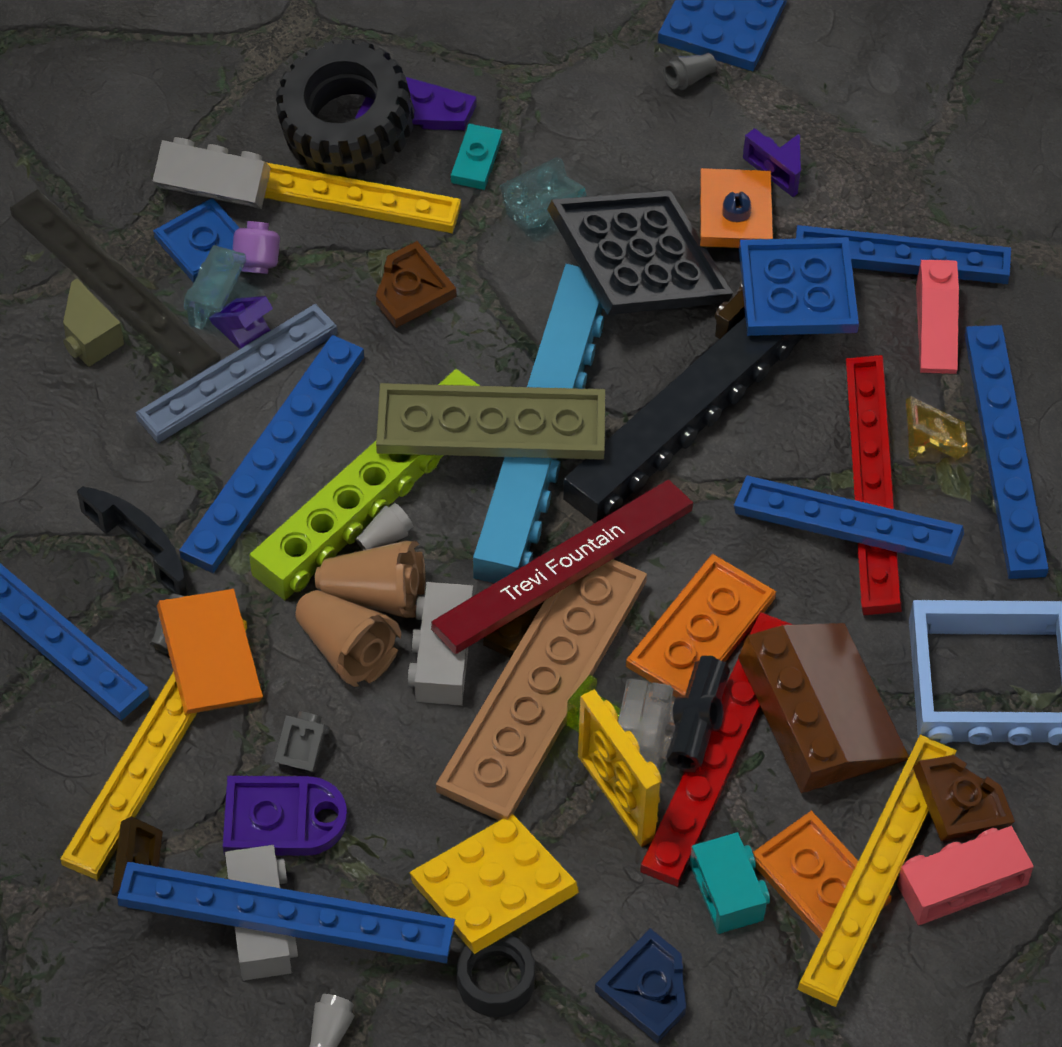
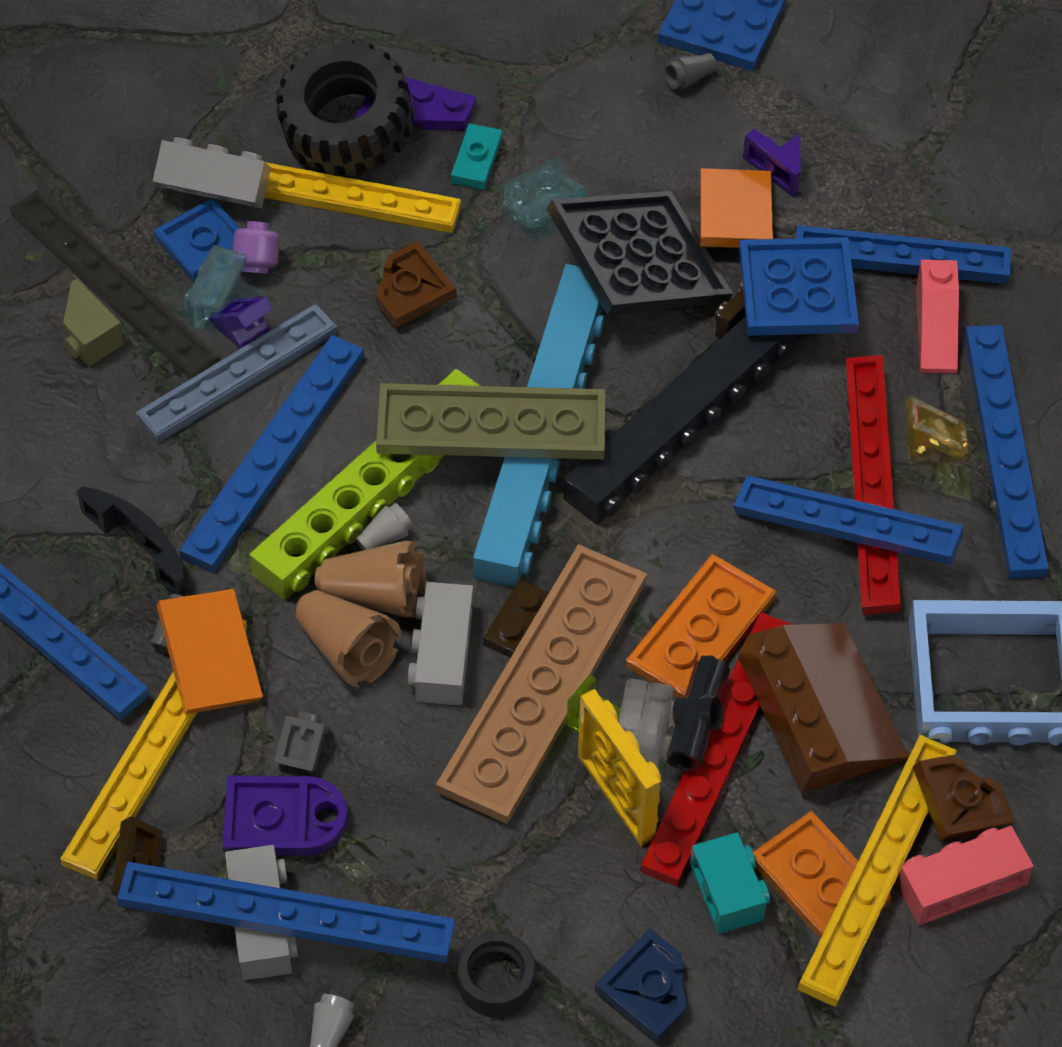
(494, 883): yellow plate -> none
(561, 566): dark red tile -> none
(735, 214): dark blue hinge -> none

